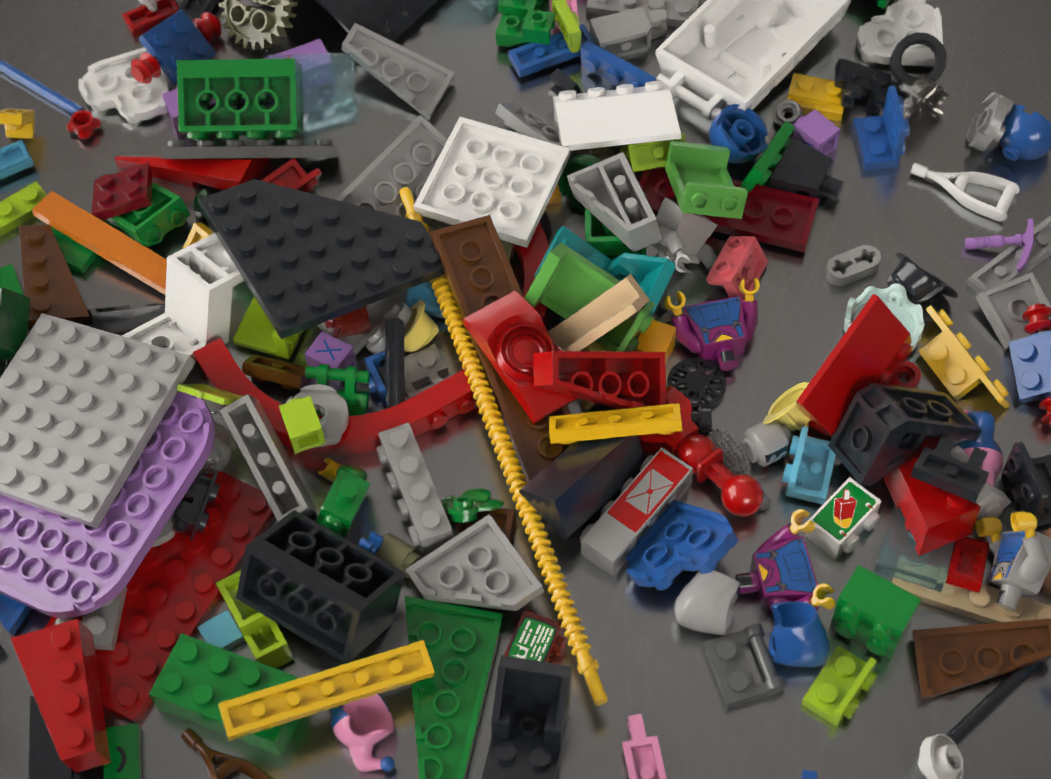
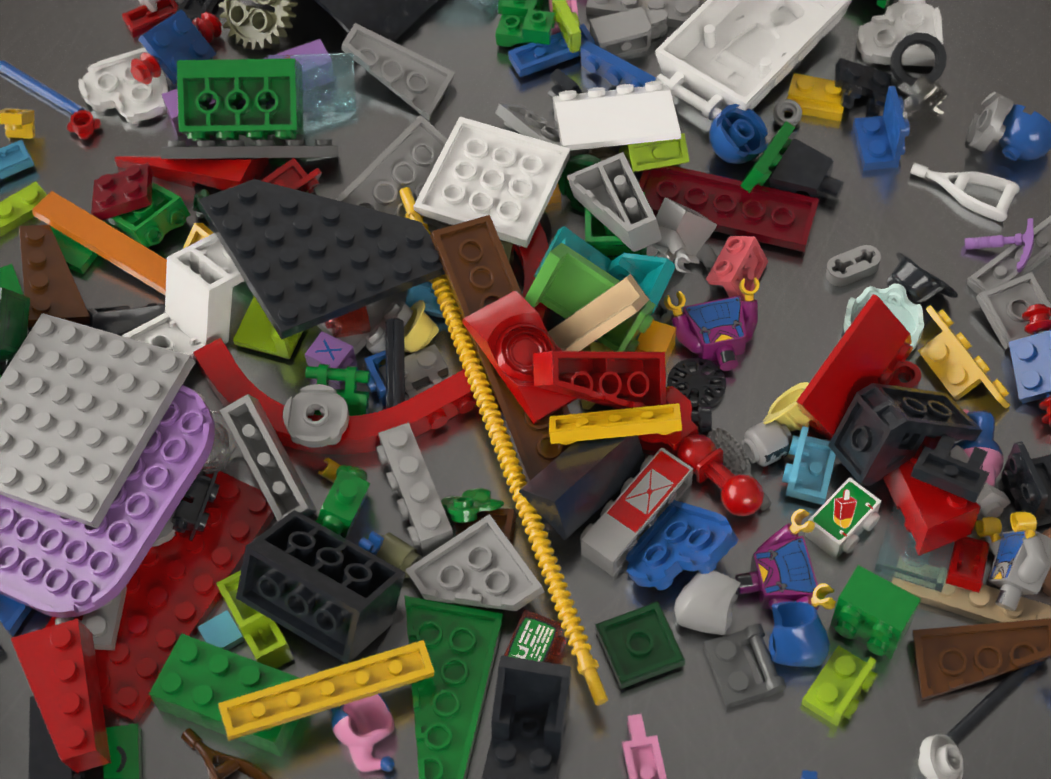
(209, 393): lime piece -> none
(267, 369): reddish brown plate -> none
(302, 424): lime brick -> none
(639, 644): none -> dark green plate
(702, 180): bright green panel -> none
(817, 132): medium lavender brick -> none

